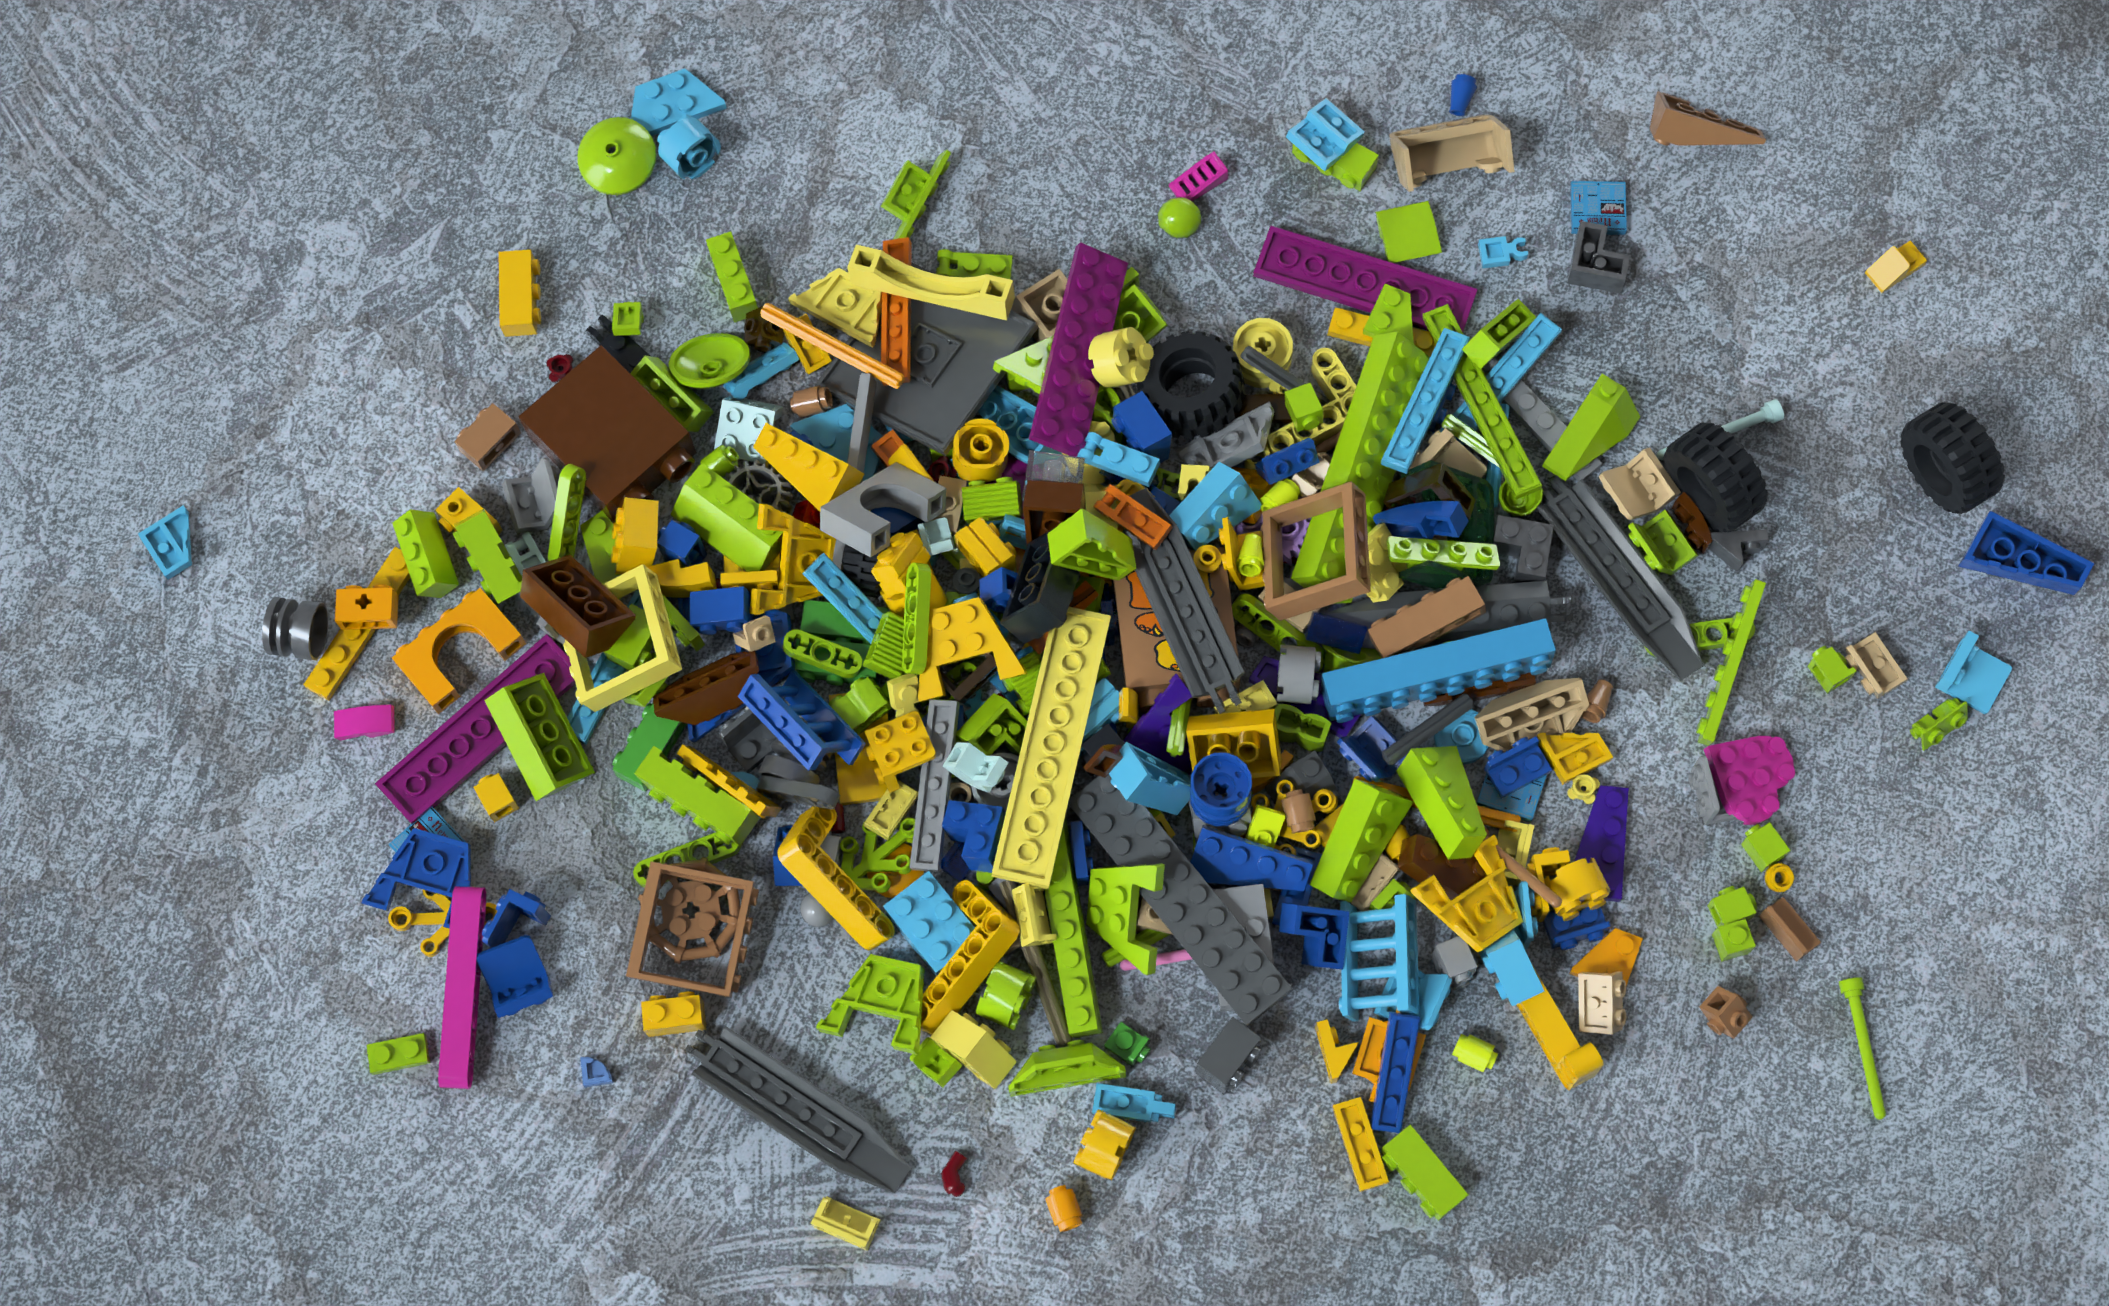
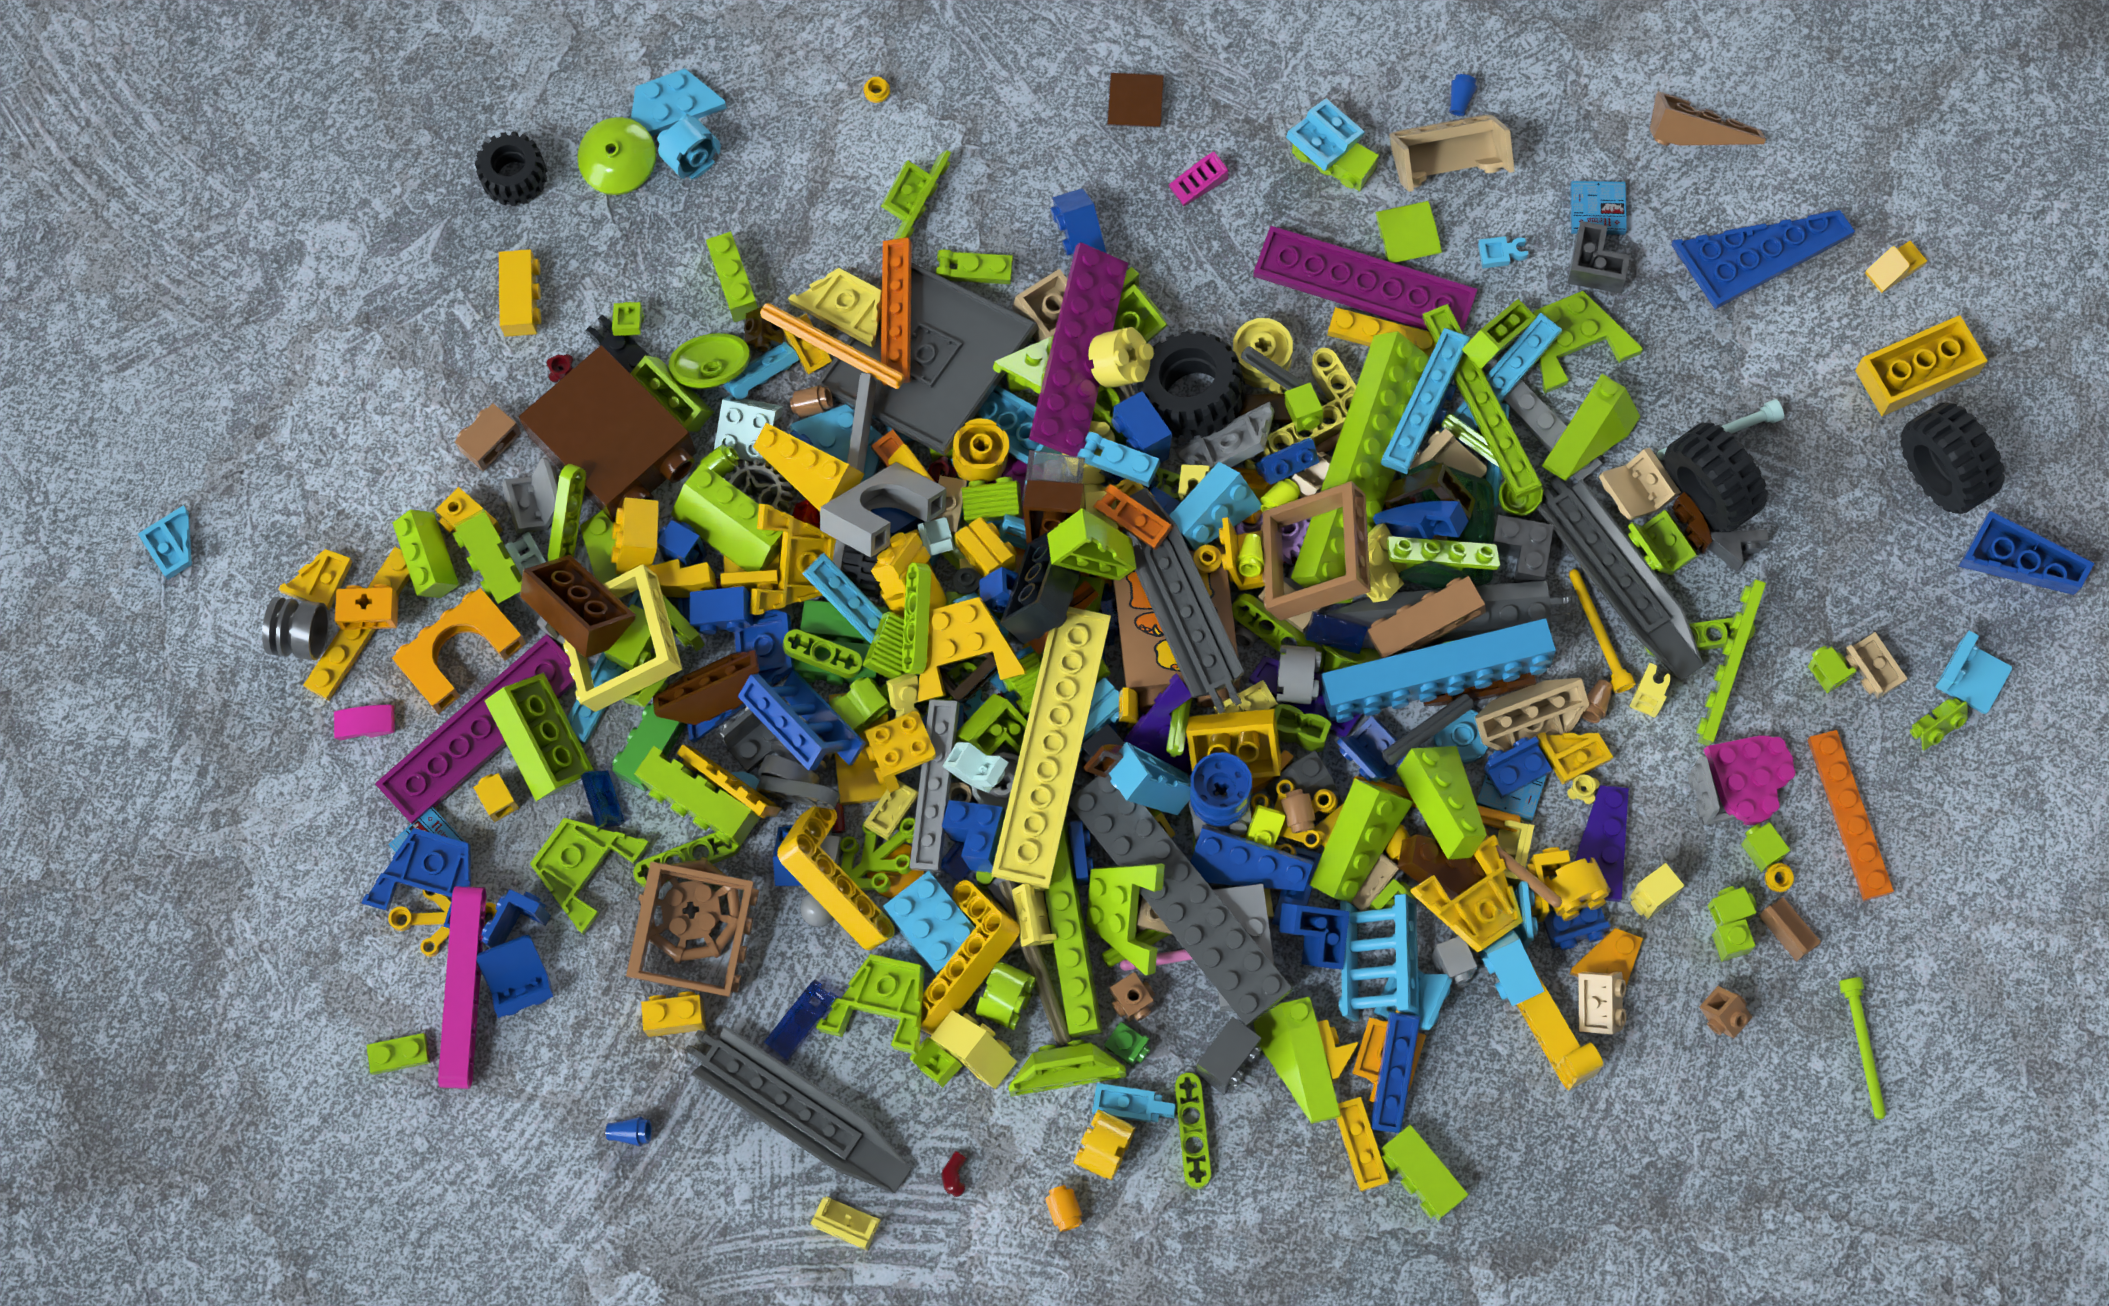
(319, 579): none -> yellow wing
(505, 151): none -> black tyre
(572, 858): none -> lime wing
(594, 1072): medium blue tile -> none
(602, 798): none -> clear blue plate
(630, 1131): none -> blue cone
(755, 634): tan bracket -> none
(800, 1020): none -> clear blue plate
(876, 83): none -> yellow plate
(980, 294): light yellow arch -> none
(1078, 218): none -> blue brick
(1130, 988): none -> medium nougat brick
(1135, 100): none -> reddish brown slope
(1179, 217): lime hair -> none
(1195, 1130): none -> lime beam
(1296, 1051): none -> lime wedge
(1391, 314): lime wing -> none
(1475, 1052): neon yellow brick -> none
(1582, 326): none -> lime wing
(1621, 679): none -> yellow piece
(1650, 695): none -> light yellow hinge
(1656, 891): none -> light yellow brick
(1752, 255): none -> blue wing
(1850, 815): none -> orange plate
(1920, 365): none -> yellow brick

